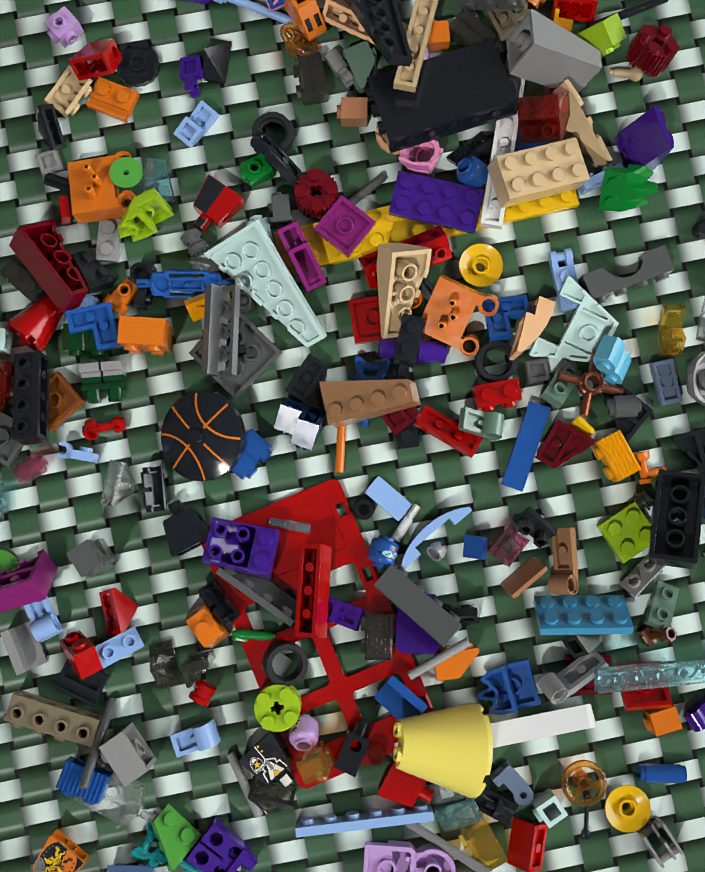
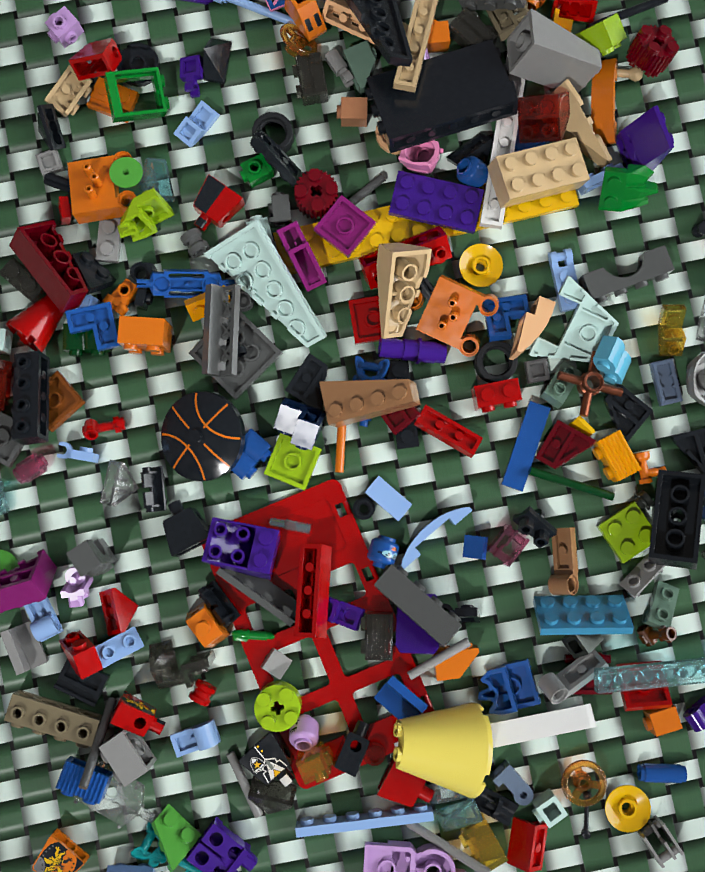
(76, 588): none -> lavender hips
(103, 377): dark green hips -> none
(128, 712): none -> red torso
(158, 82): none -> green window
(291, 463): none -> lime plate
(295, 676): black tyre -> none
(405, 523): white pin -> none
(408, 343): black hinge -> none
(436, 551): light grey hinge -> none
(481, 424): sand green plate -> none
(523, 577): nougat slope -> none
(564, 481): none -> dark green bar
(604, 101): none -> orange slope
(624, 406): dark grey brick -> none

